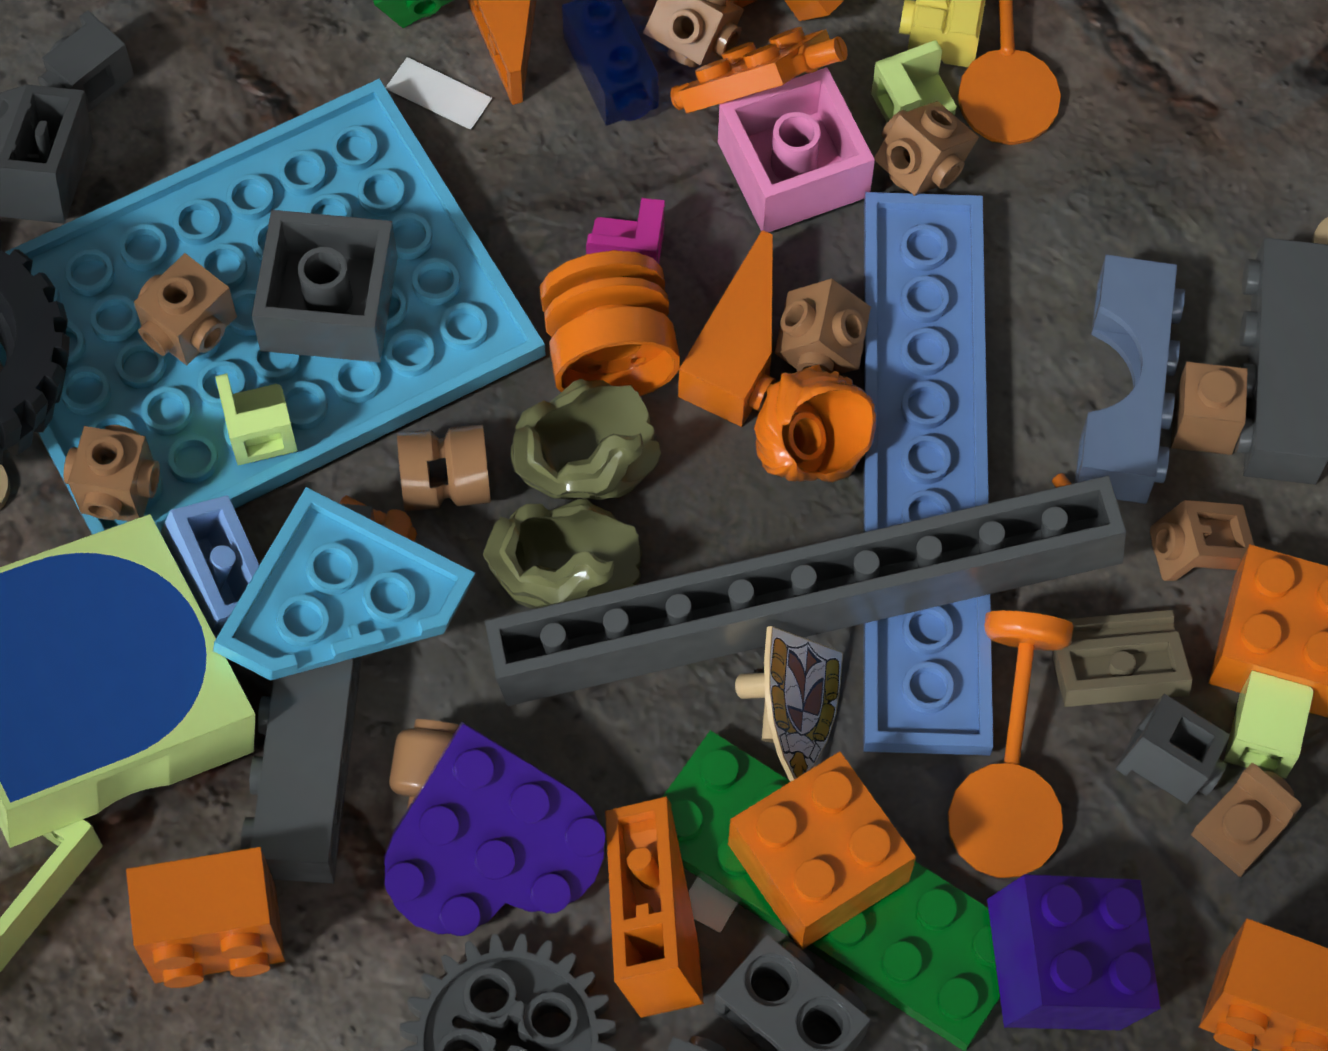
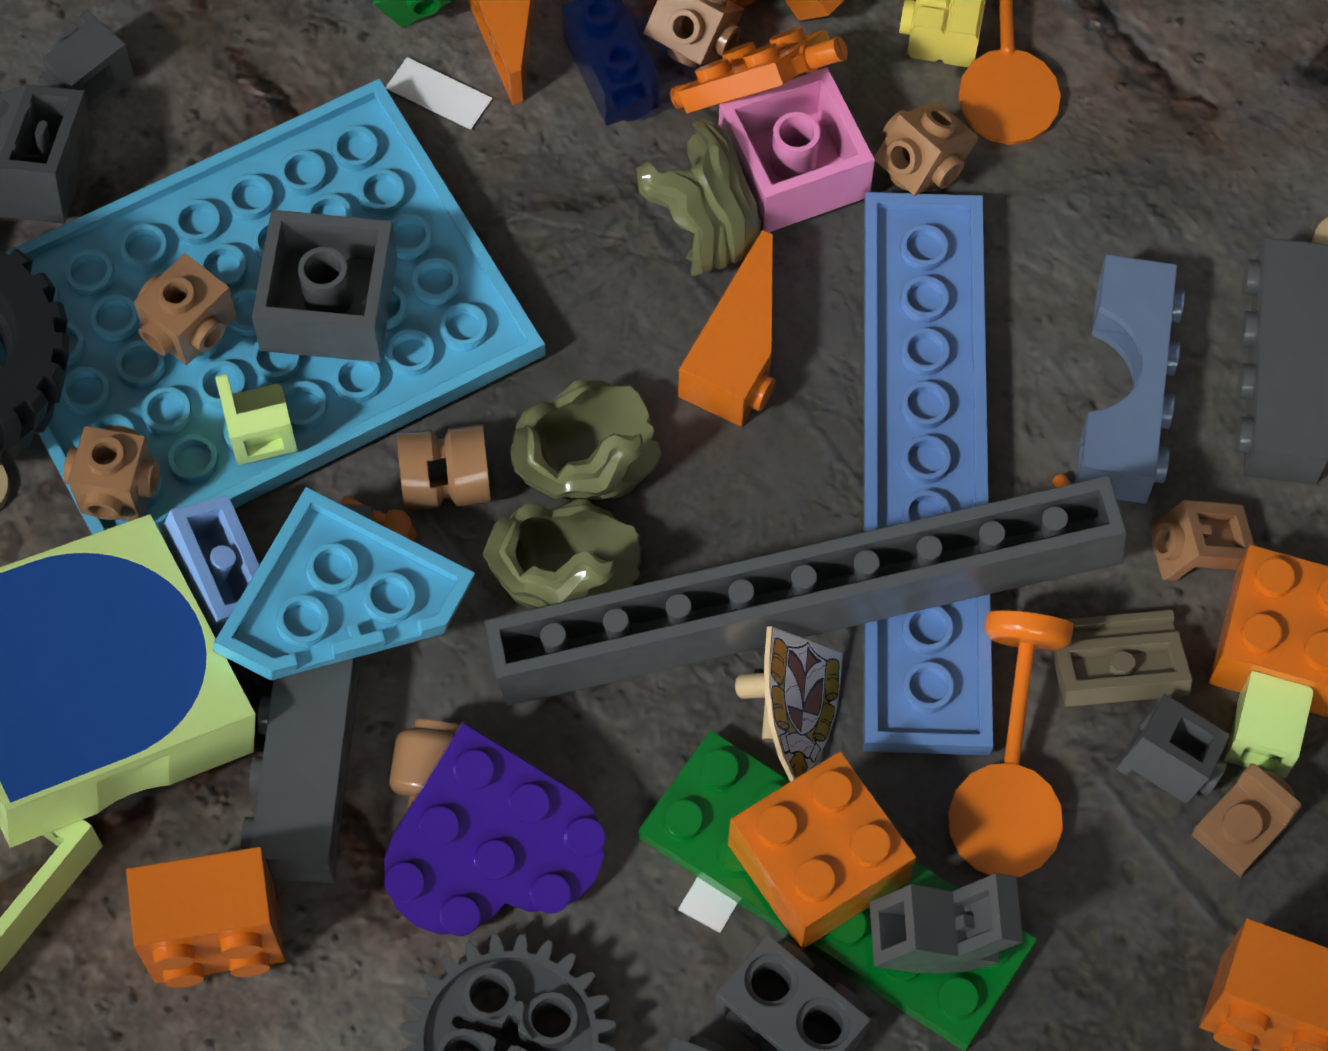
(610, 321): orange wheel -> none
(635, 236): dark pink panel -> none
(651, 910): orange slope -> none
(707, 199): none -> olive hair
(814, 426): orange hair -> none
(823, 327): medium nougat brick -> none
(910, 81): yellowish green panel -> none
(944, 929): none -> dark grey brick
(1072, 953): dark purple brick -> none
(1209, 408): medium nougat brick -> none

